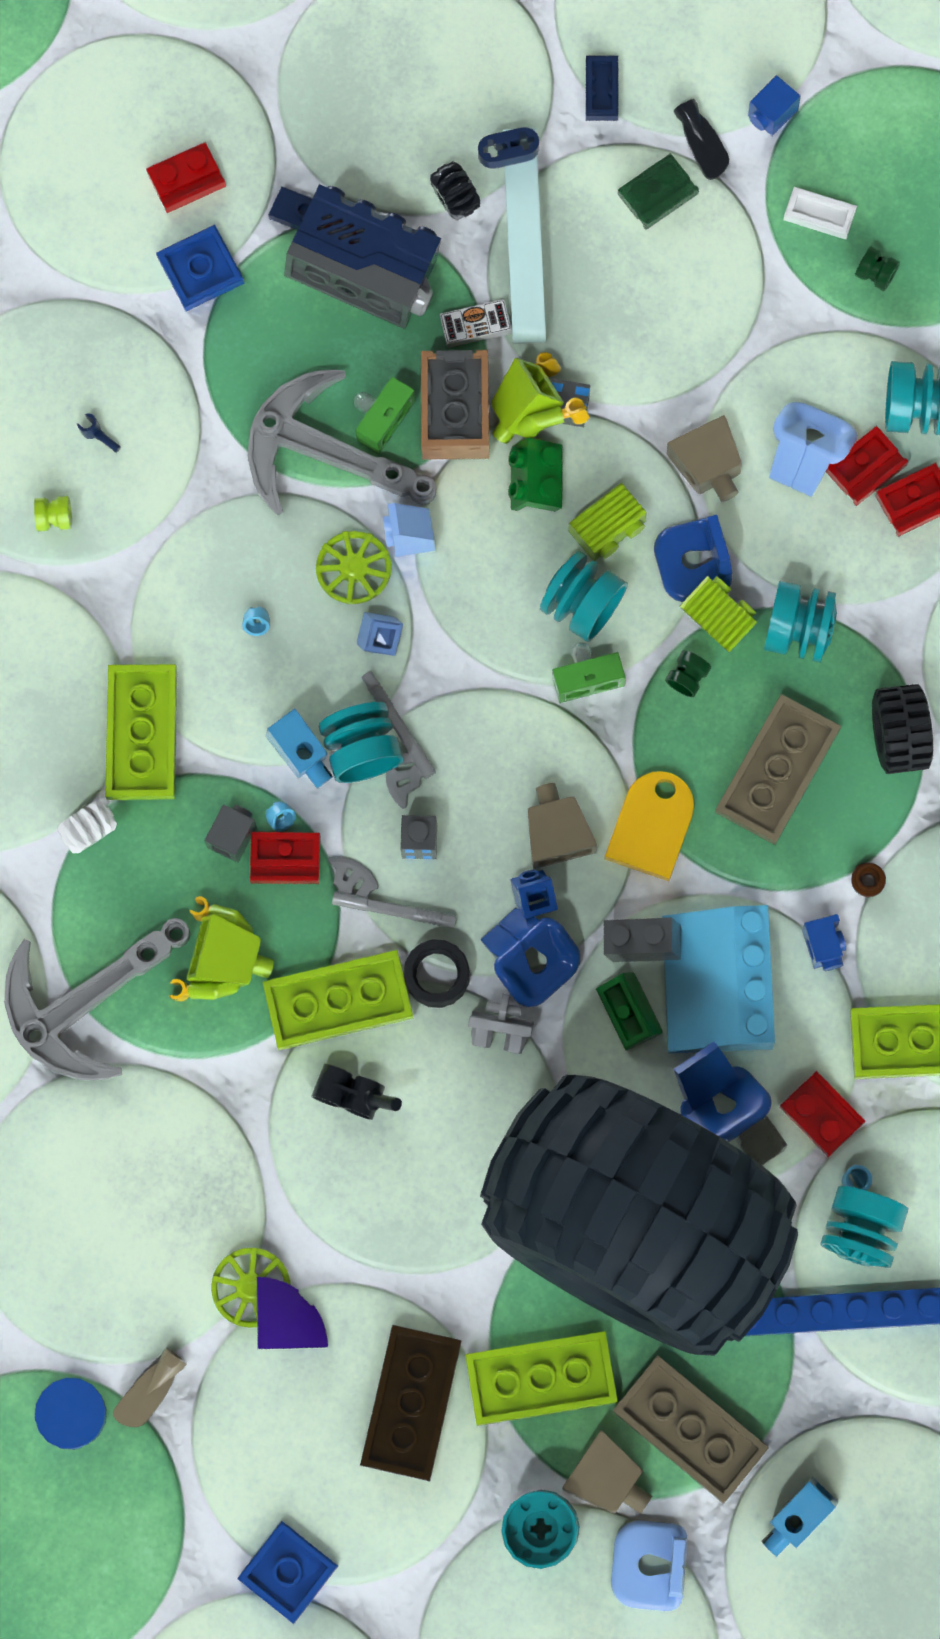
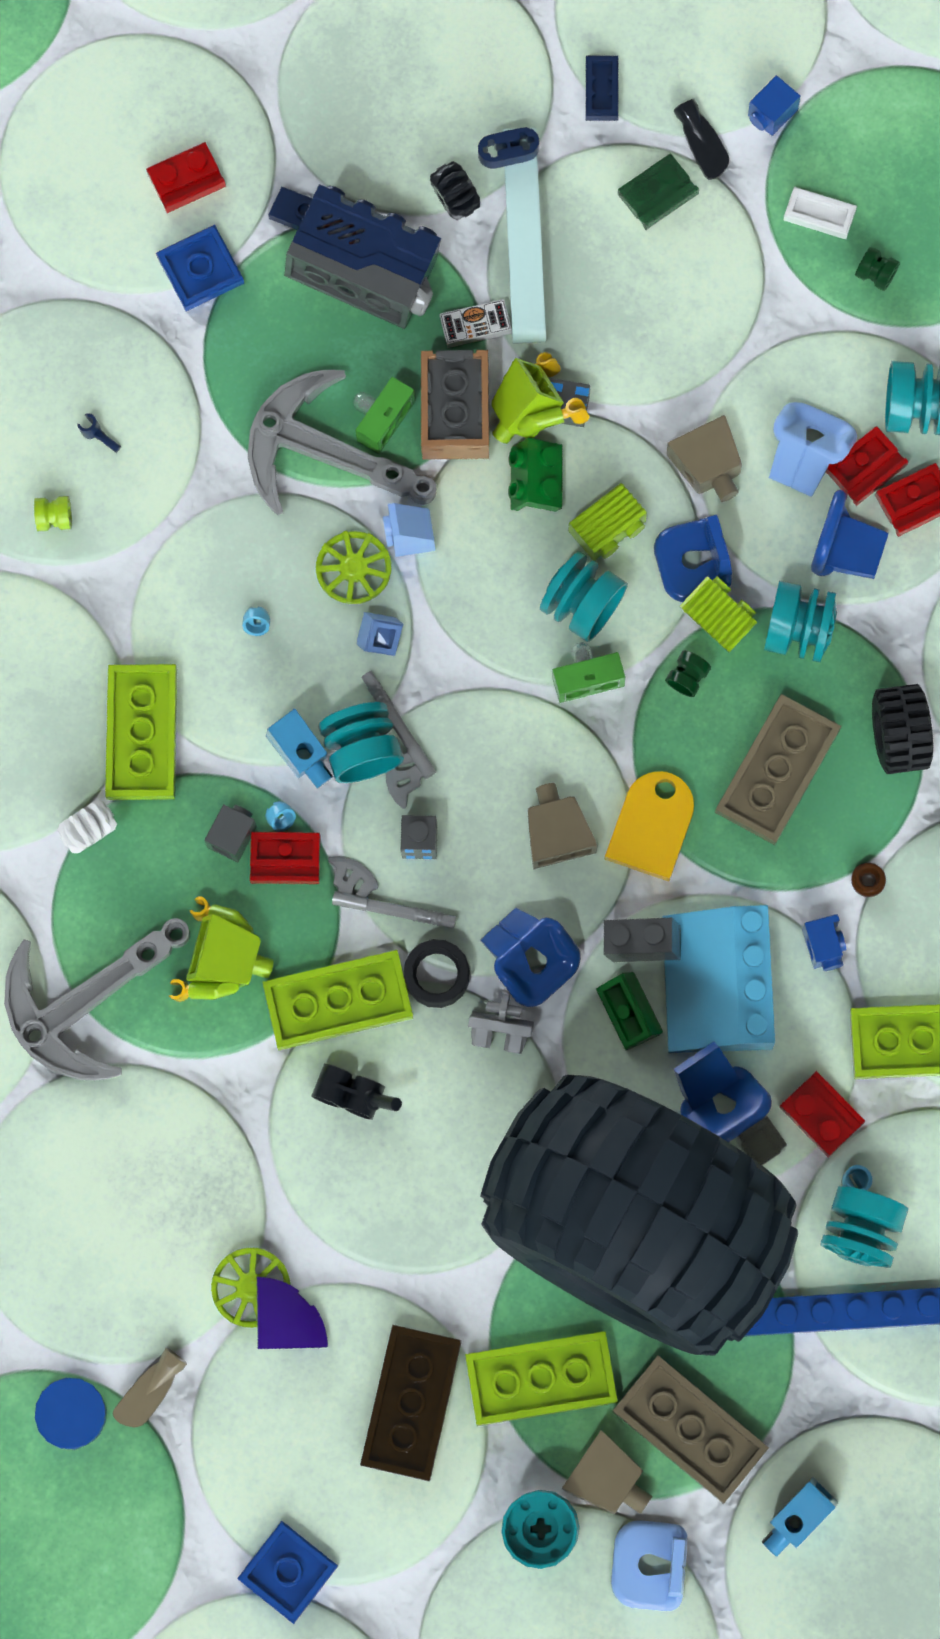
(533, 886): blue brick -> none
(847, 543): none -> blue piece

